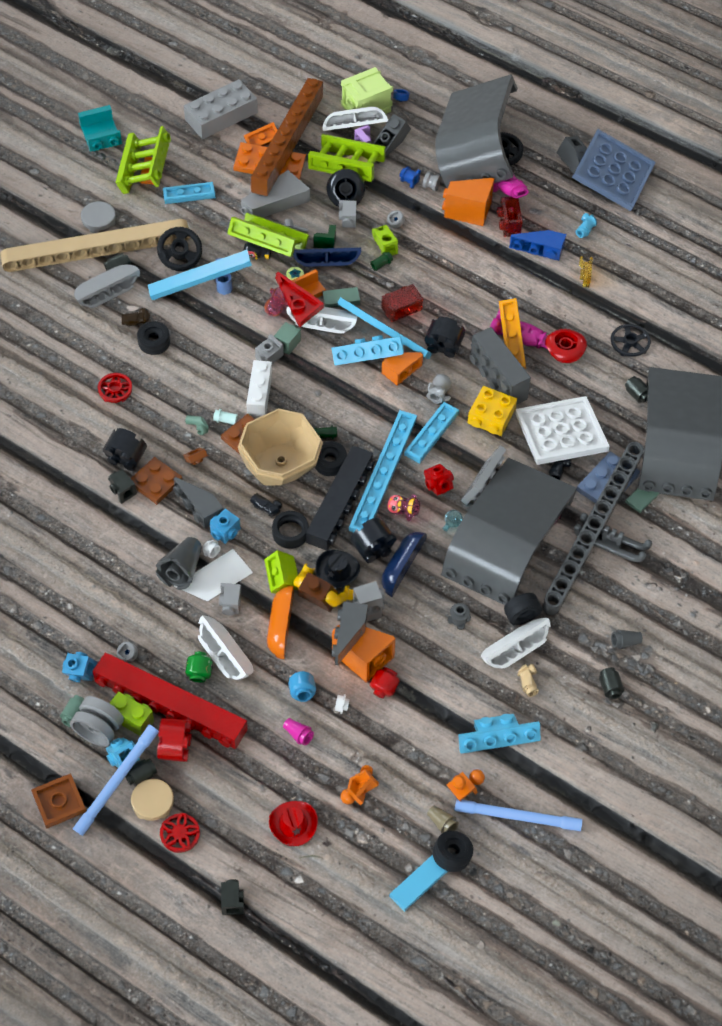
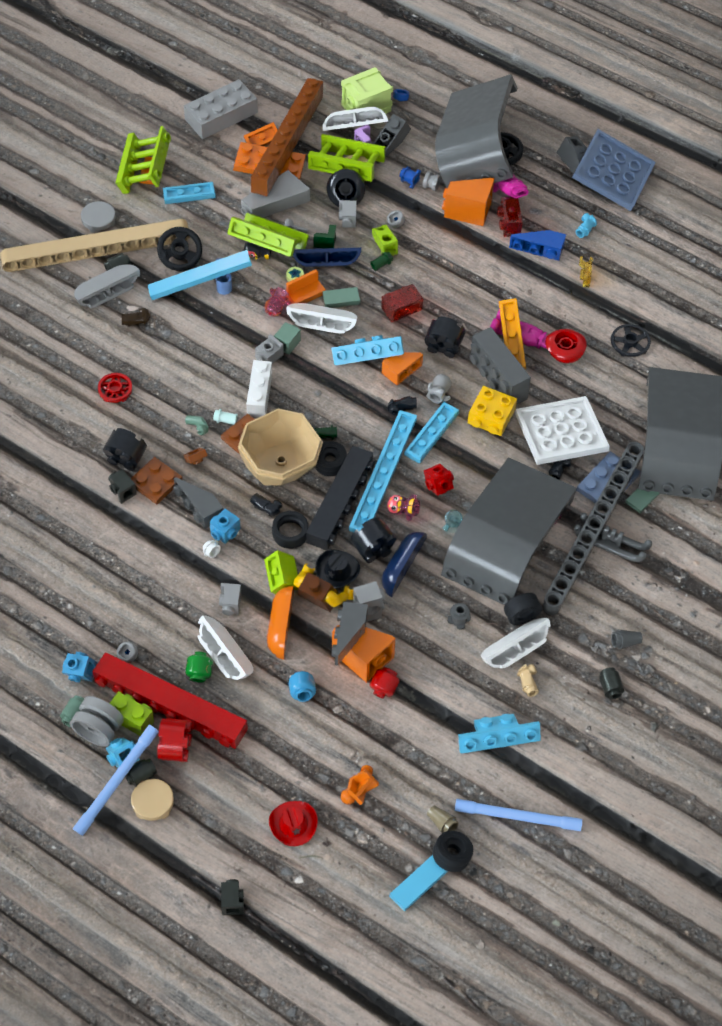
(58, 800): dark orange plate -> none
(99, 128): teal panel -> none
(153, 329): black tyre -> none
(179, 832): red wheel -> none
(180, 564): dark grey cone -> none
(225, 569): white sticker -> none
(301, 303): red wing -> none
(301, 733): dark pink cone -> none
(341, 703): white plate -> none
(383, 327): medium azure tile -> none
(402, 404): none -> black arm
(462, 786): orange piece -> none
(484, 475): light grey plate -> none
(637, 389): pearl dark grey brick -> none

